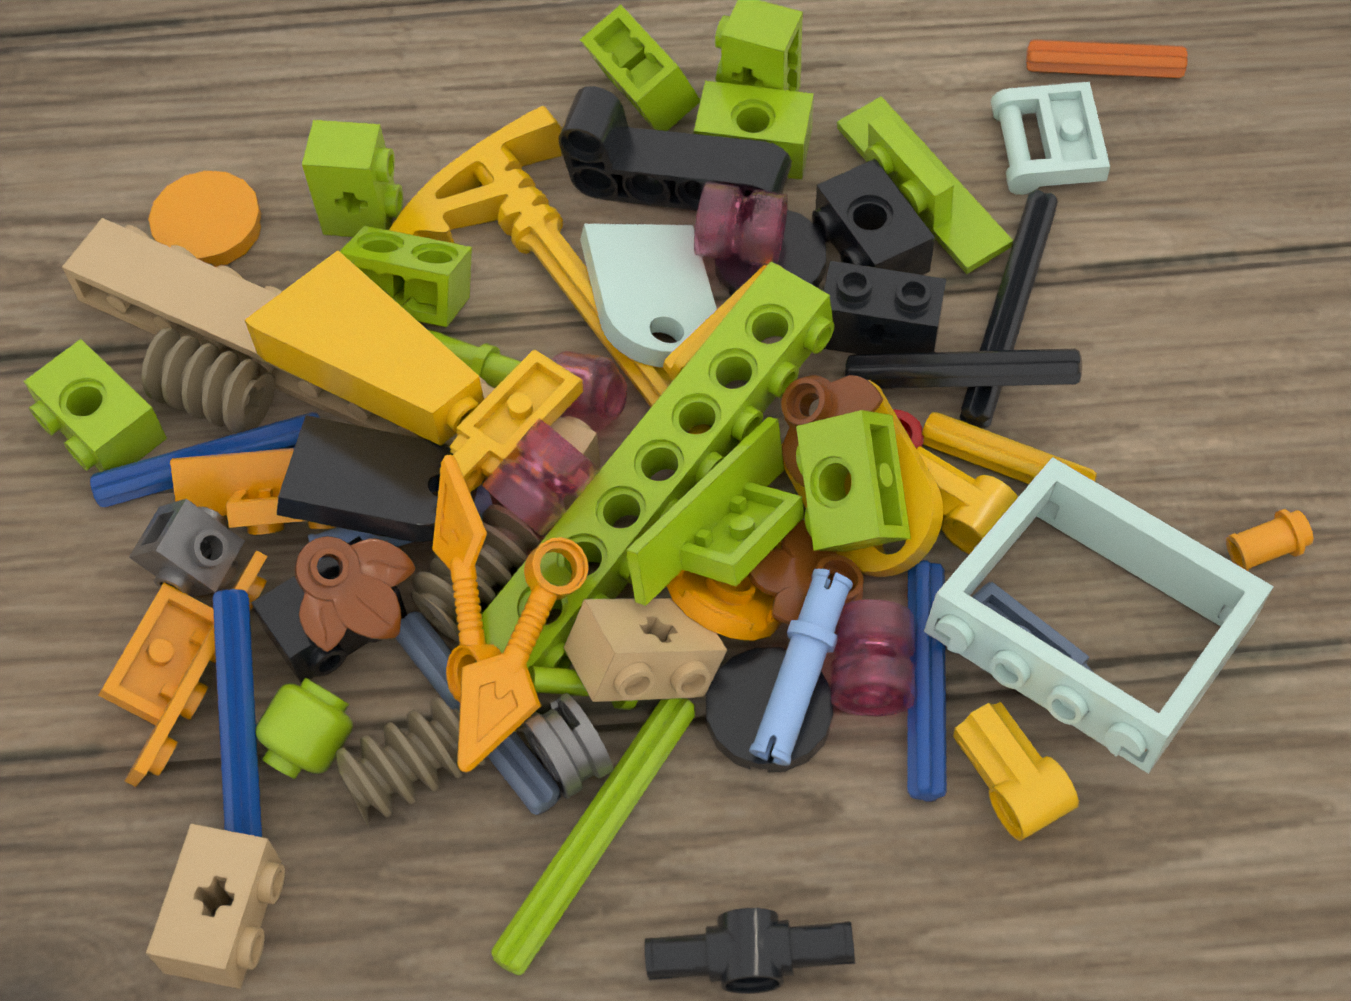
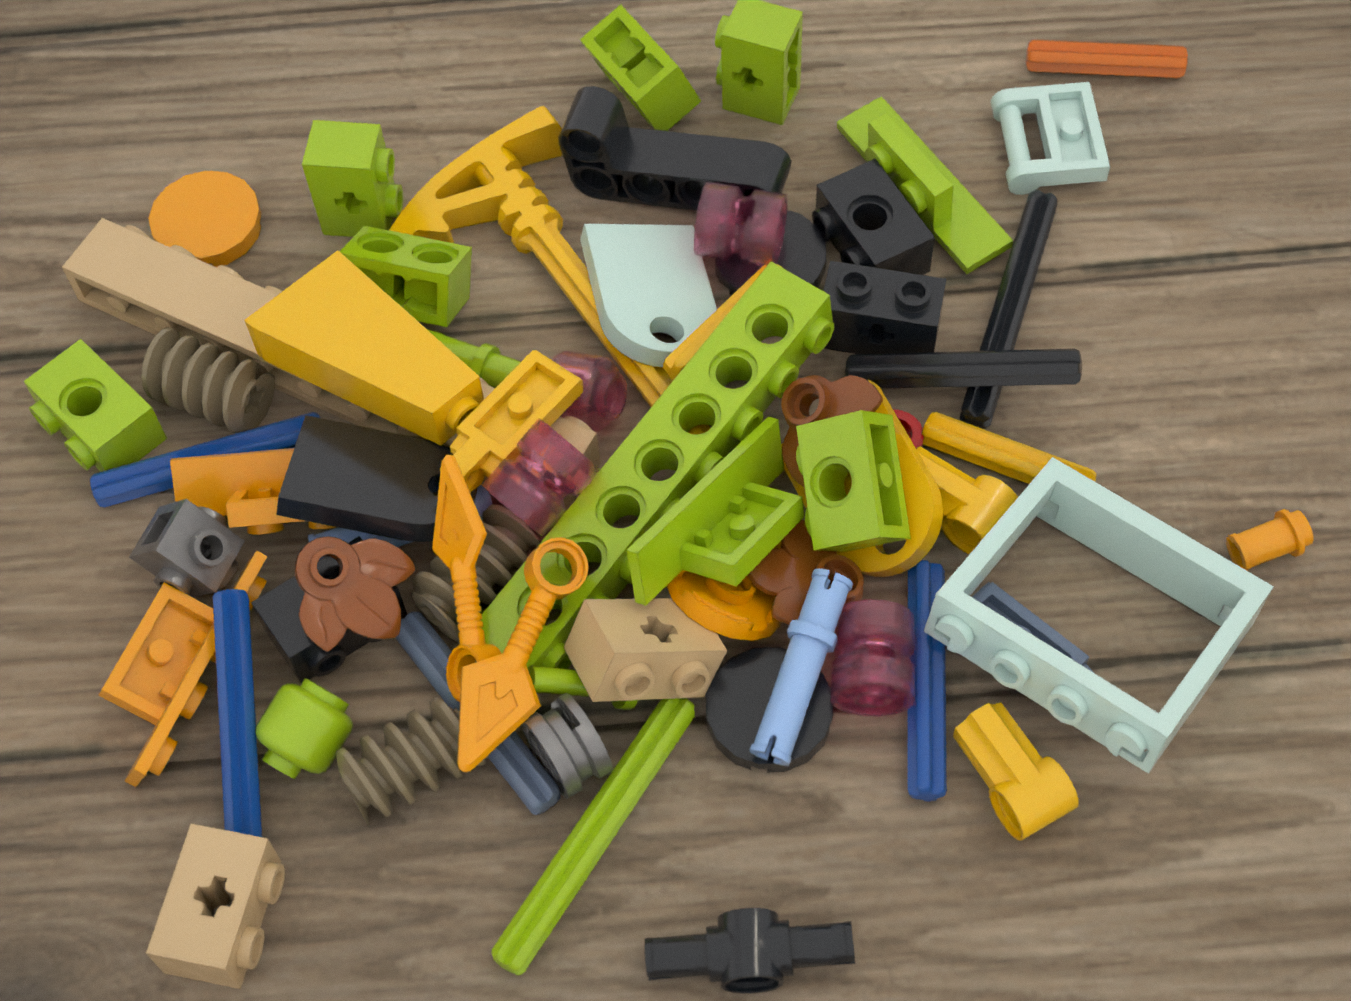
(759, 115): lime brick -> none

